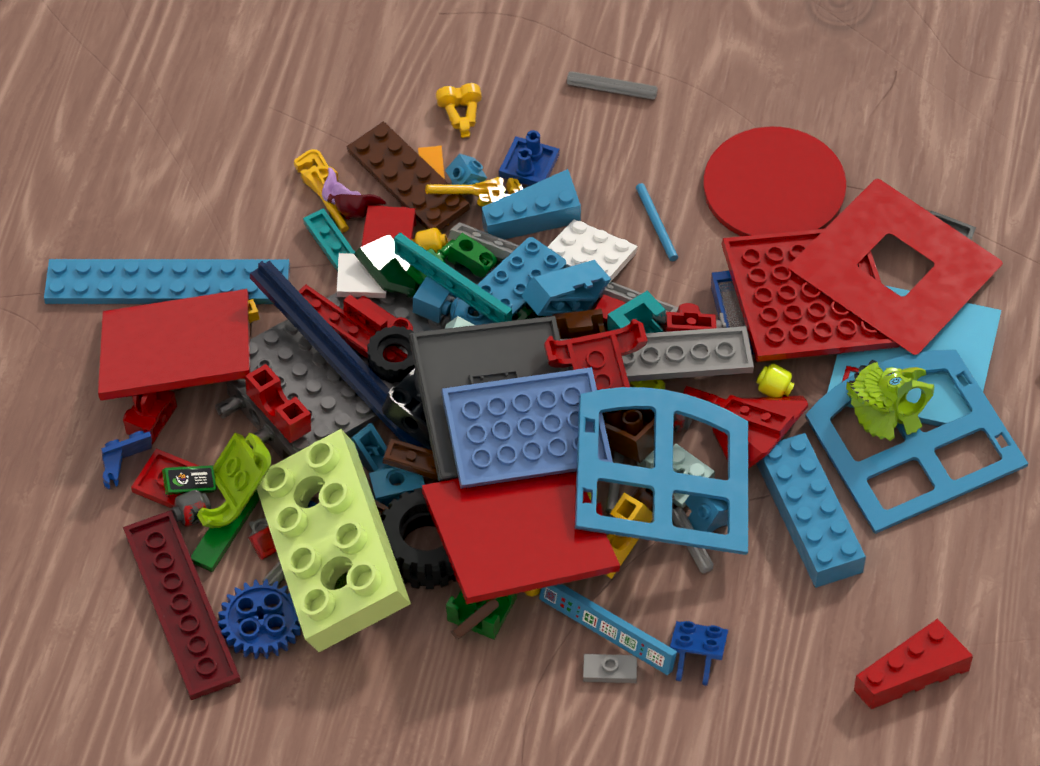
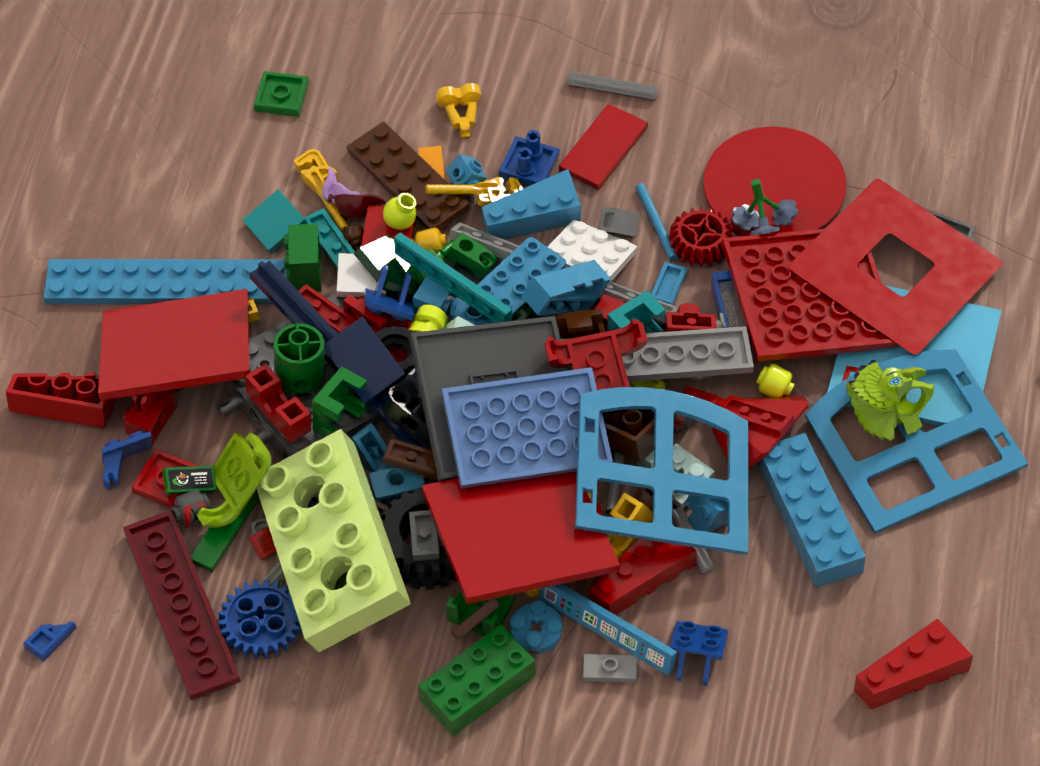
(48, 639): none -> blue tile
(59, 398): none -> red wedge
(271, 220): none -> teal tile
(281, 94): none -> green tile
(299, 358): none -> green cylinder
(303, 256): none -> green brick
(335, 398): none -> green panel
(354, 236): none -> reddish brown plate
(364, 354): none -> dark blue tile
(398, 308): none -> blue plate
(400, 211): none -> neon yellow piece
(423, 536): none -> dark grey plate
(429, 318): none -> neon yellow wheel
(476, 680): none -> green brick
(539, 614): none -> dark azure plate
(603, 146): none -> red tile
(619, 221): none -> light grey panel
(641, 572): none -> red wedge
(669, 282): none -> dark azure tile
(699, 236): none -> red gear
(749, 218): none -> sand blue plant

